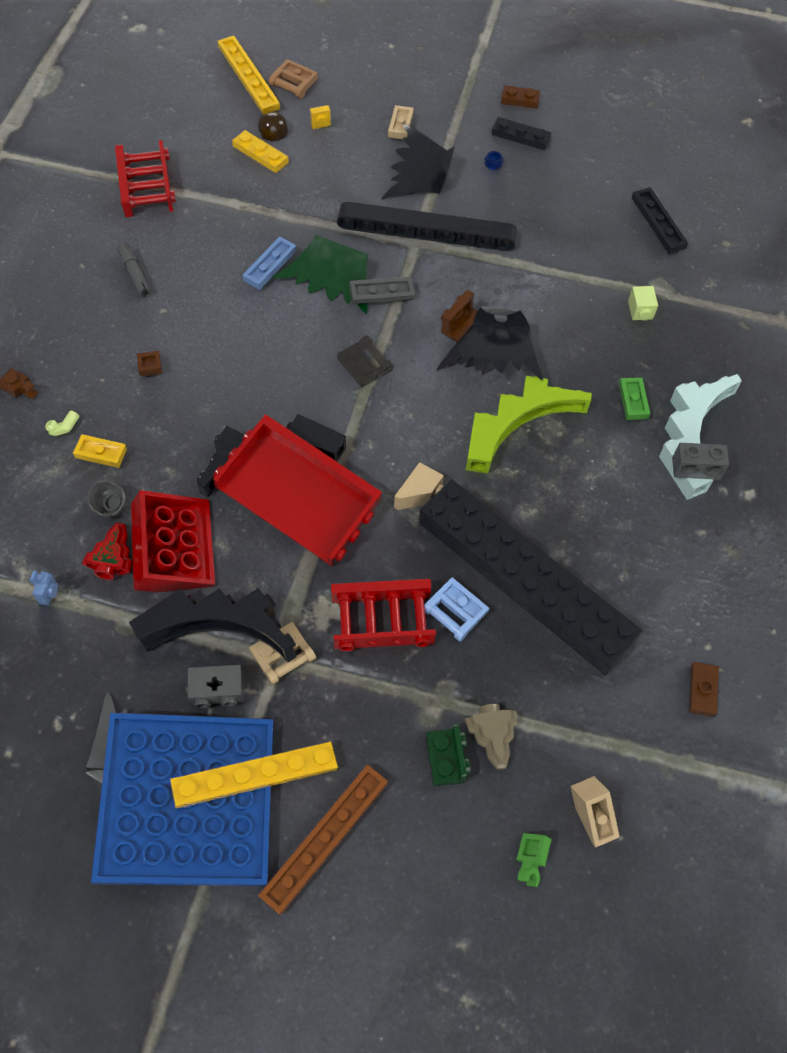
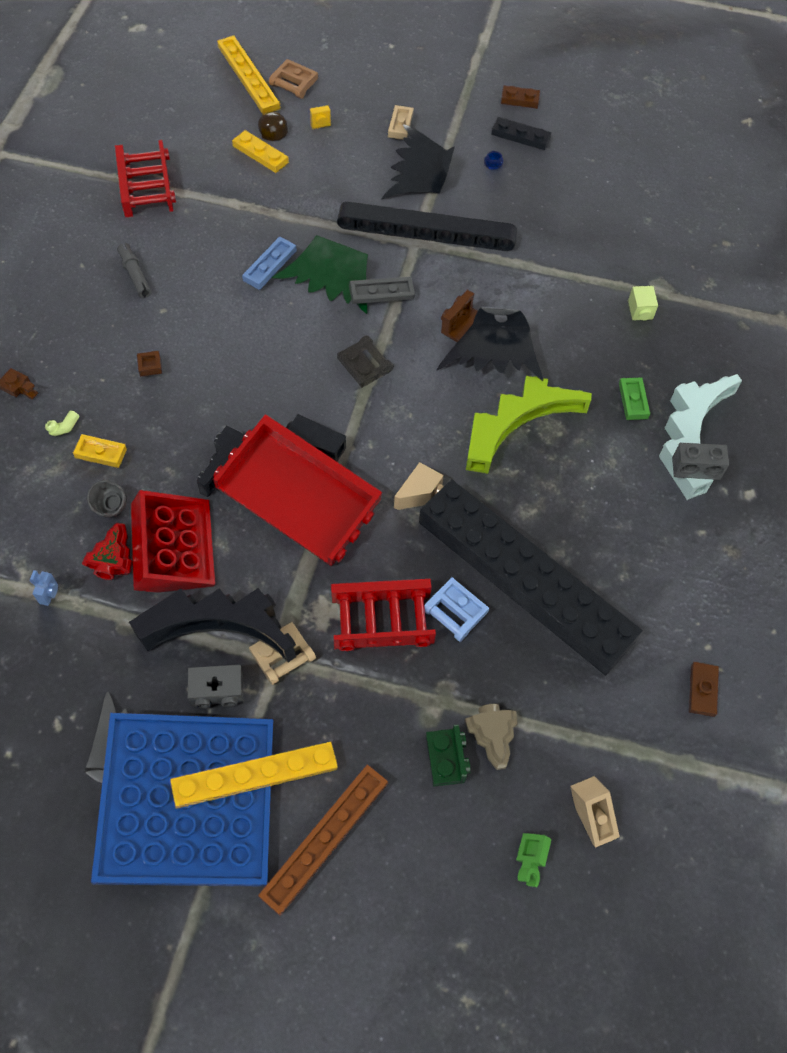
(659, 220): black plate -> none

